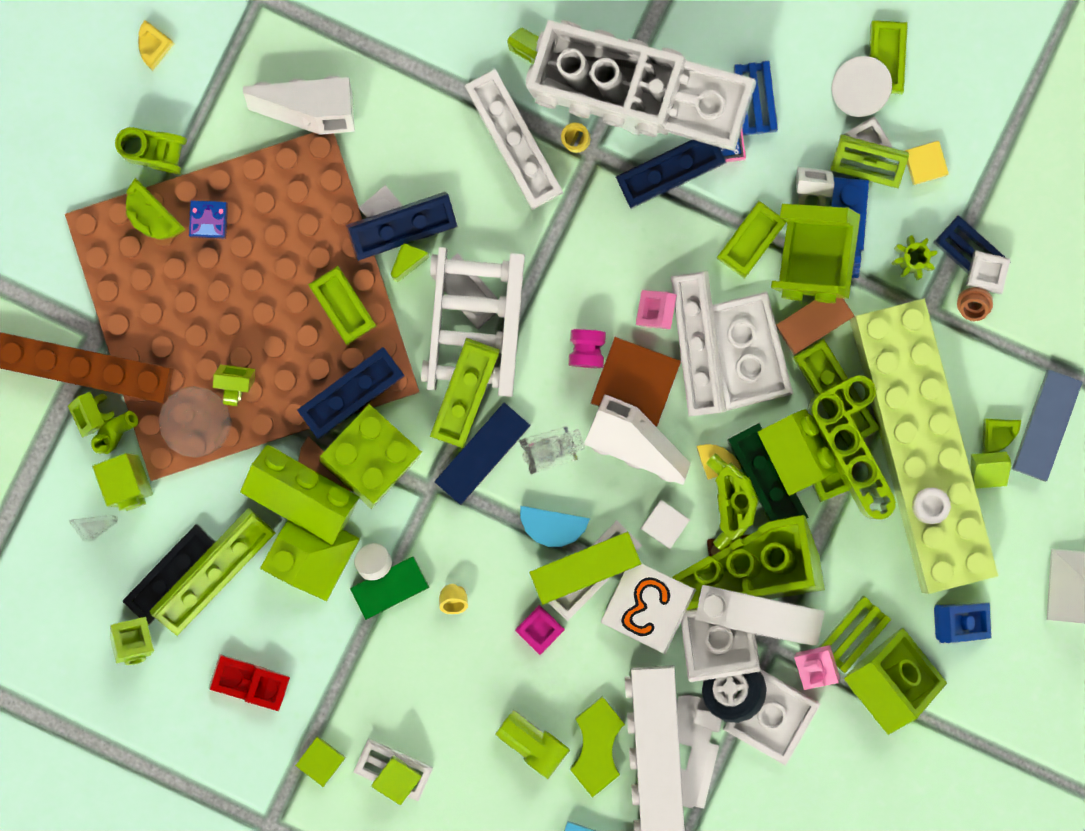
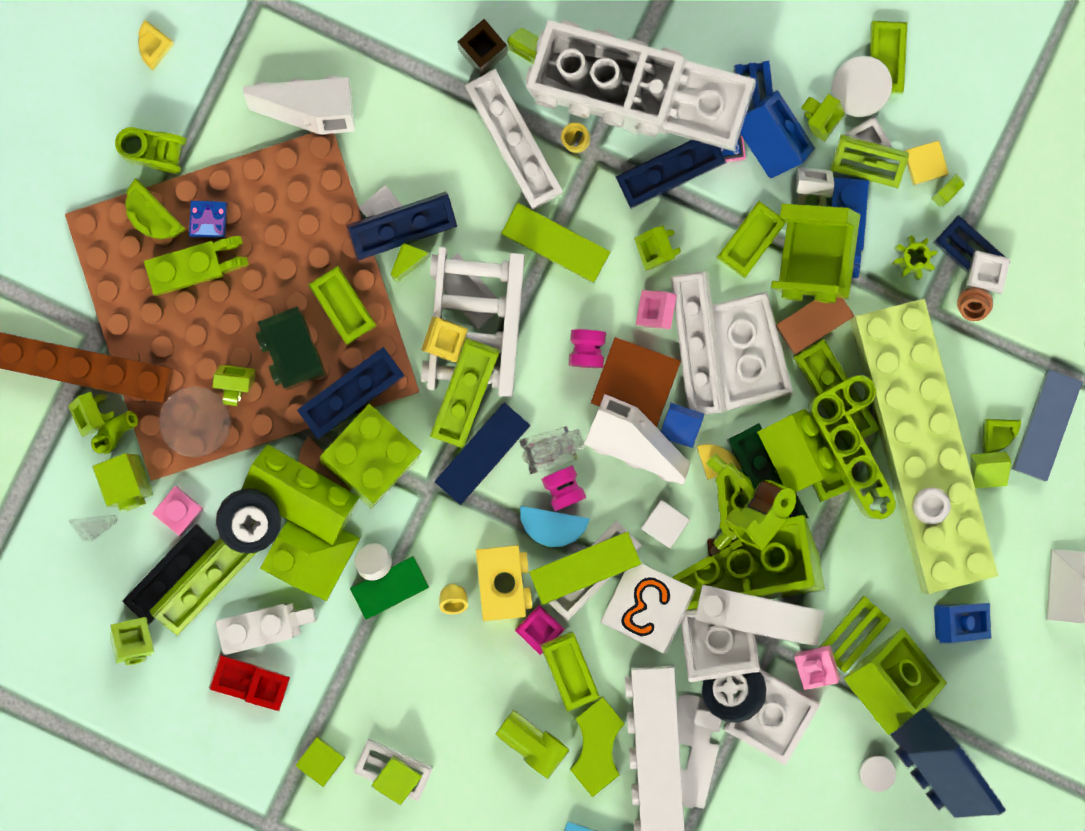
(178, 511): none -> bright pink plate
(192, 266): none -> lime hinge
(243, 508): none -> black wheel
(262, 627): none -> white hinge
(290, 348): none -> clear green brick
(444, 339): none -> light yellow tile
(482, 47): none -> dark brown brick
(497, 604): none -> light yellow brick
(555, 243): none -> lime tile
(565, 496): none -> dark pink wheel
(570, 671): none -> lime tile
(655, 247): none -> lime tile
(682, 425): none -> blue tile
(763, 514): none -> lime leg
(775, 136): none -> blue panel
(823, 116): none -> lime tile
(877, 773): none -> white tile
(944, 768): none -> dark blue slope
(948, 191): none -> lime tile

